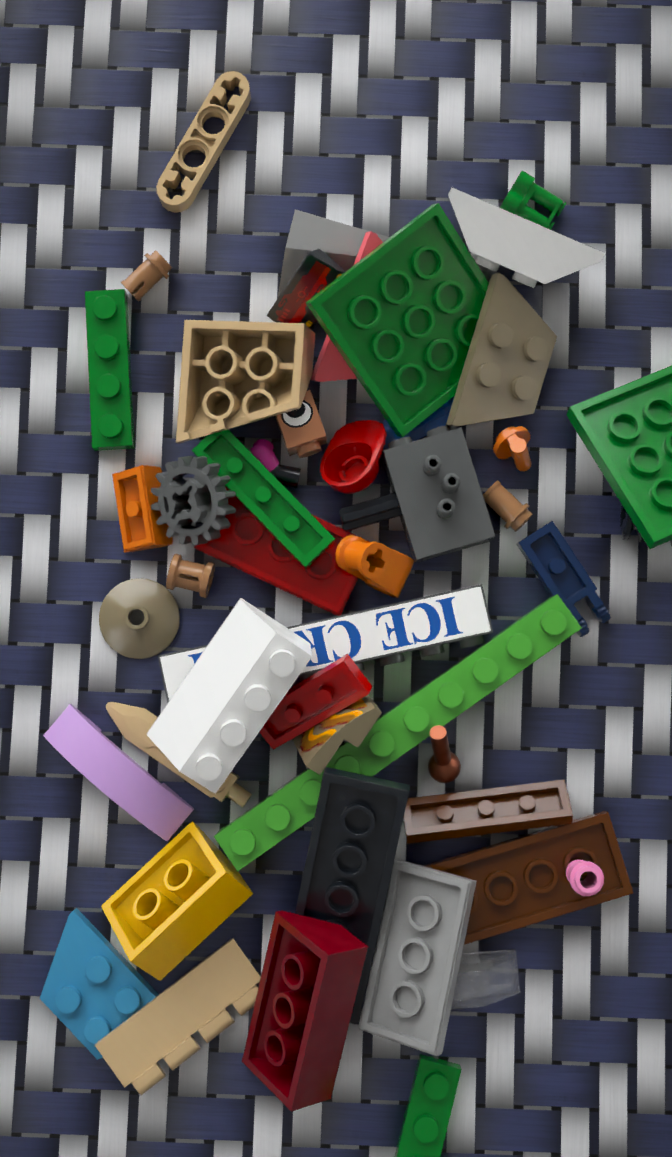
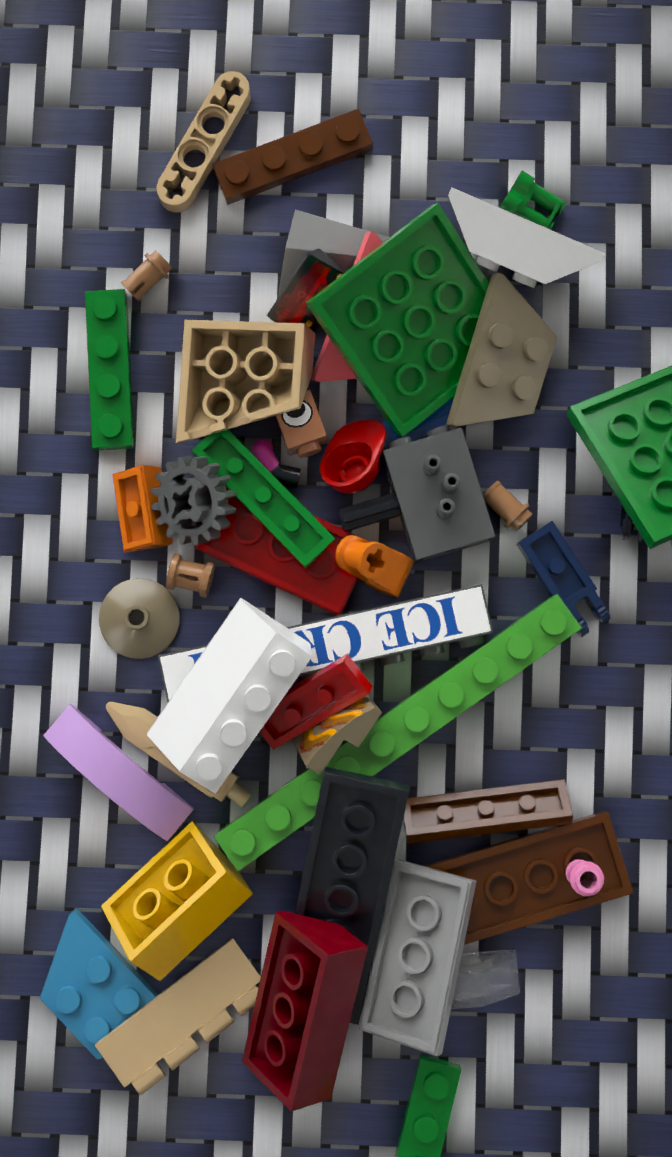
(293, 156): none -> reddish brown plate
(443, 764): copper bar -> none
(514, 443): orange plate -> none

